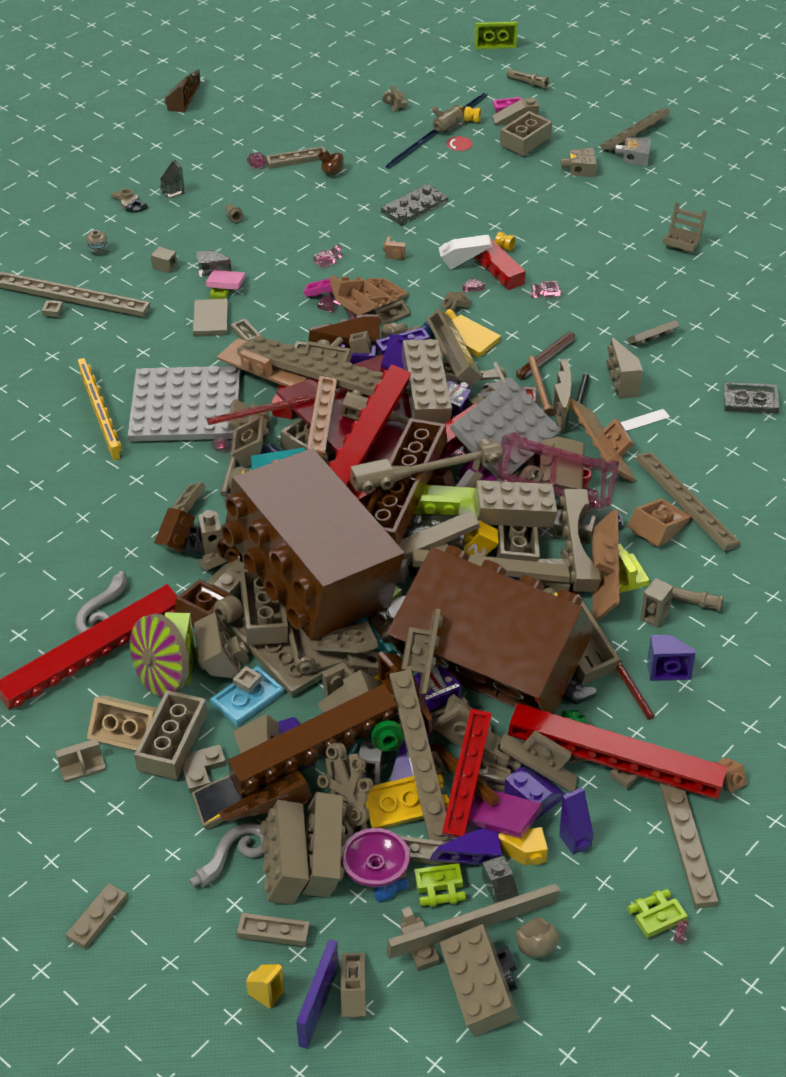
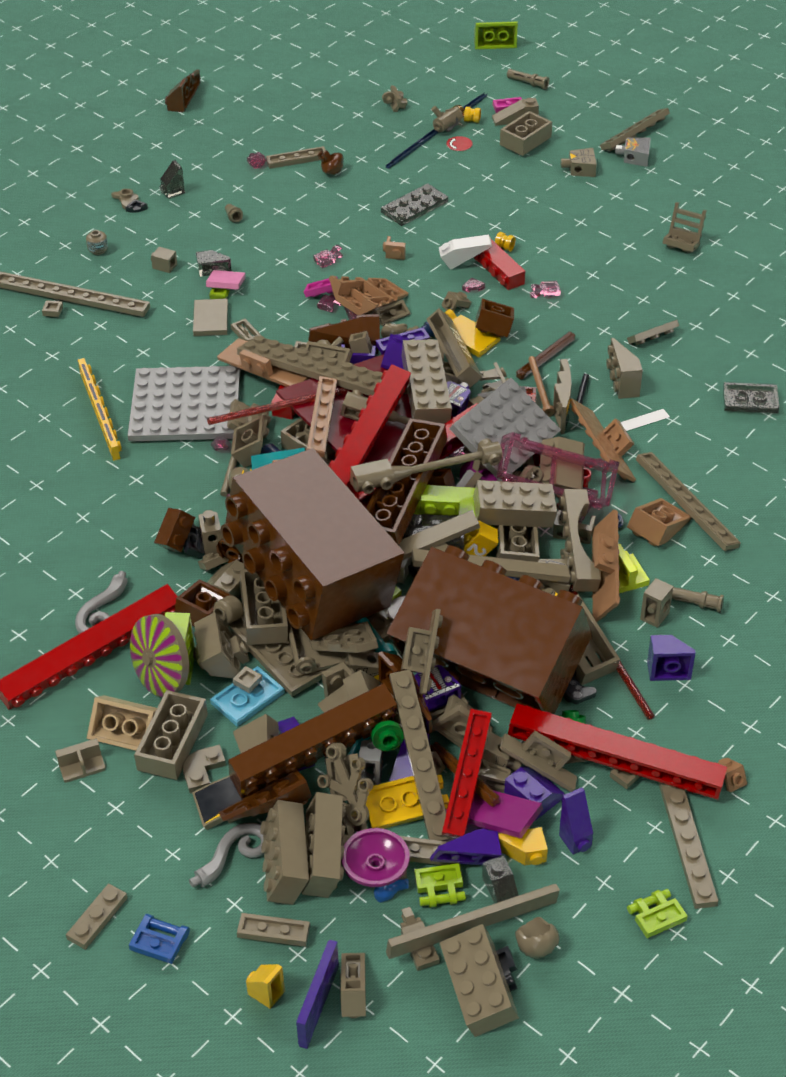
(158, 944): none -> blue plate
(189, 496): dark tan hinge -> none
(494, 318): none -> reddish brown brick
(681, 931): clear pink tile -> none

